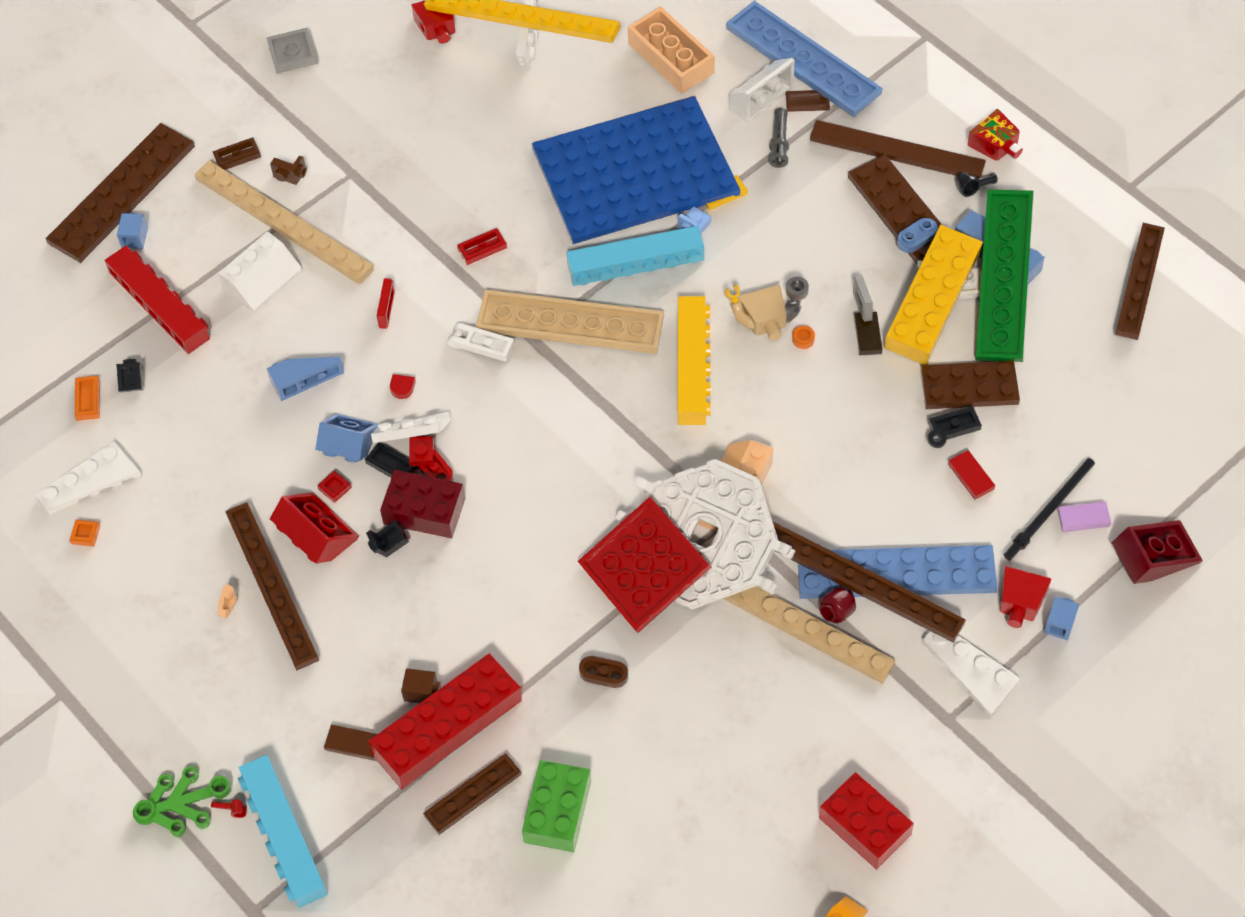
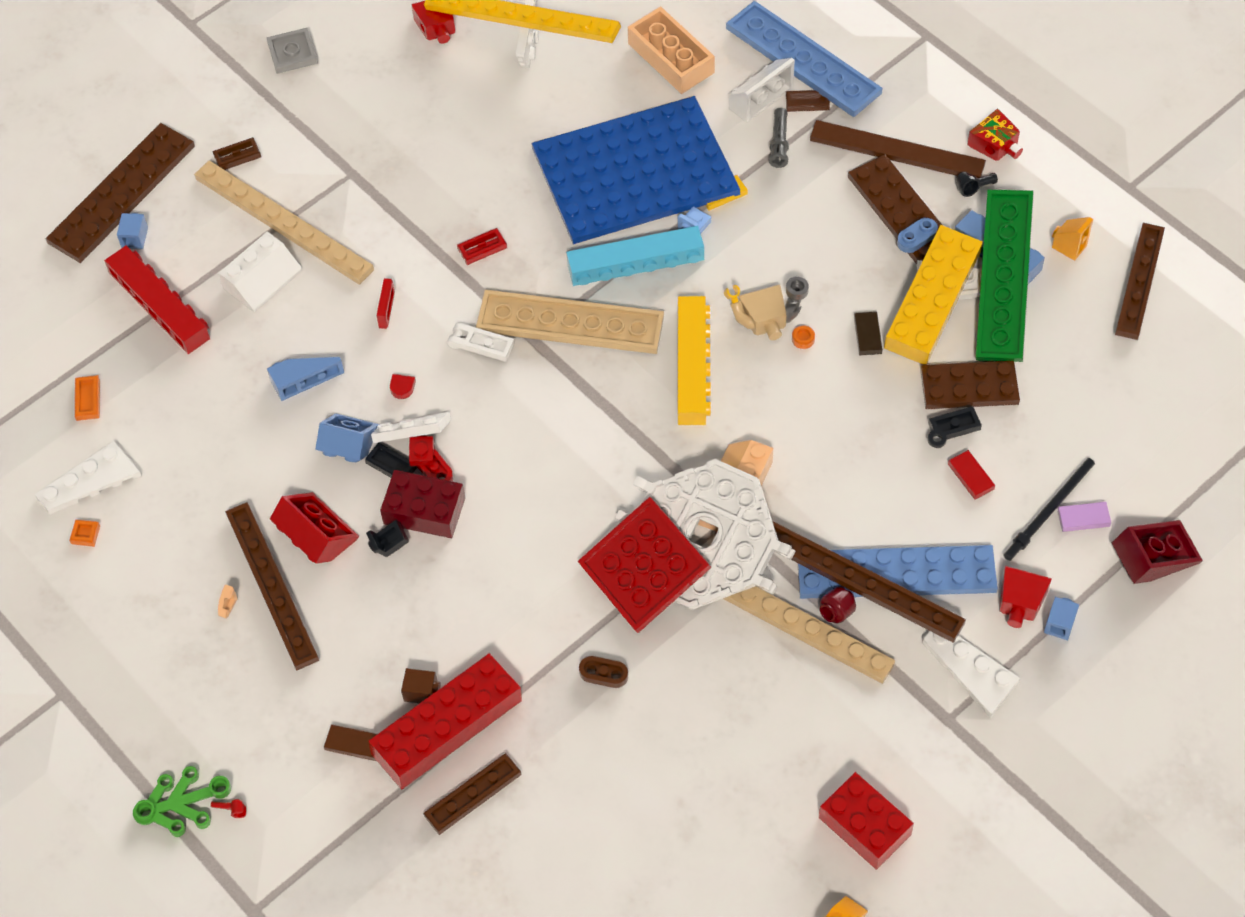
(129, 376): black bracket -> none
(283, 832): medium azure brick -> none
(287, 171): reddish brown bracket -> none
(334, 486): red tile -> none
(556, 806): bright green brick -> none
(862, 298): light grey tile -> none
(1072, 236): none -> light orange slope

